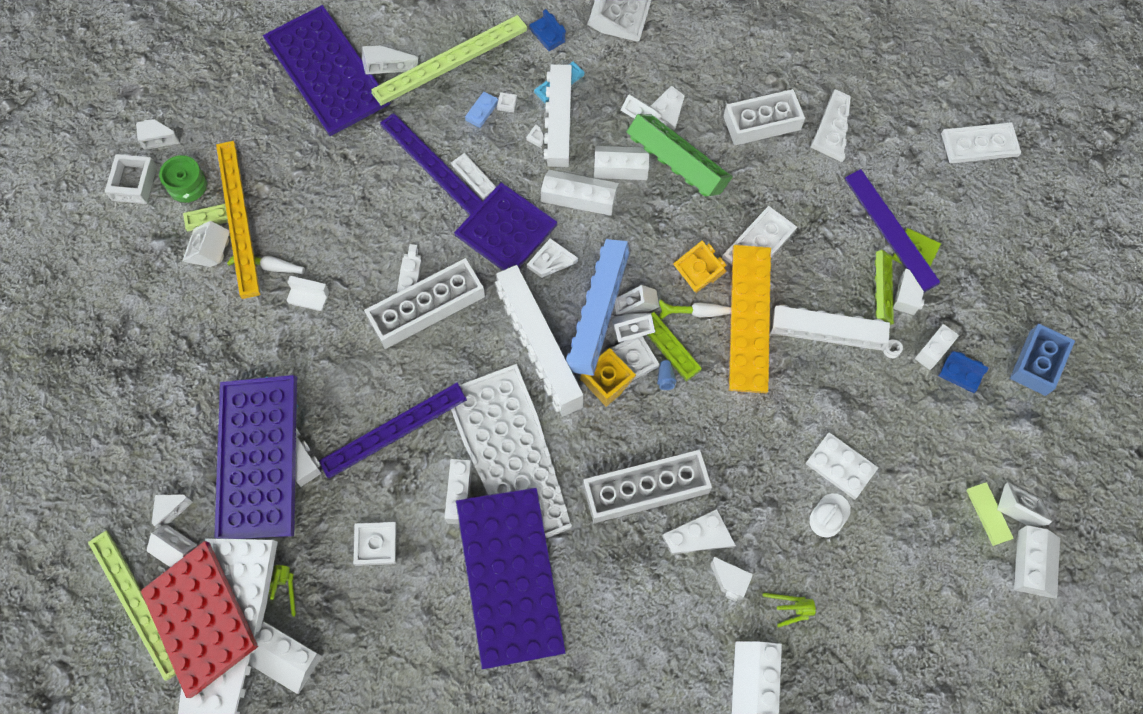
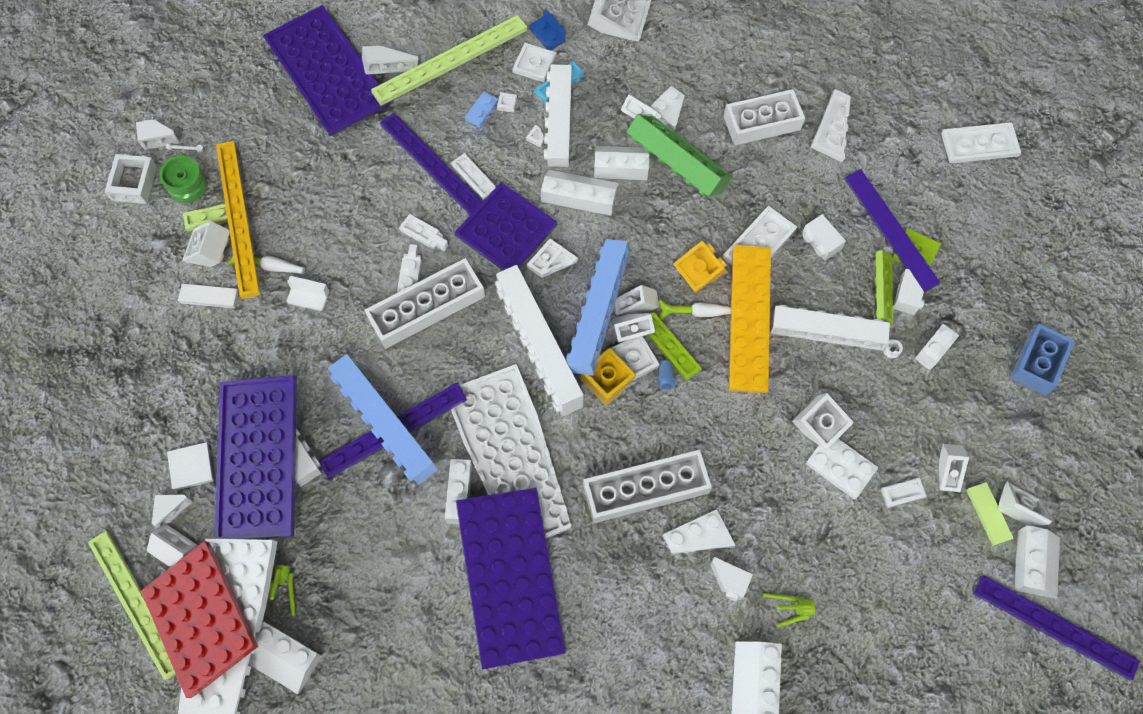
(190, 466): none -> white tile
(199, 148): none -> white hinge
(208, 296): none -> white tile
(375, 543): white plate -> none
(383, 420): none -> light blue brick
(423, 233): none -> white hinge
(534, 62): none -> white tile
(823, 237): none -> white brick
(823, 421): none -> white slope
(829, 515): white piece -> none
(903, 492): none -> white tile
(952, 467): none -> white slope
(963, 371): blue bracket -> none
(1056, 627): none -> dark purple tile

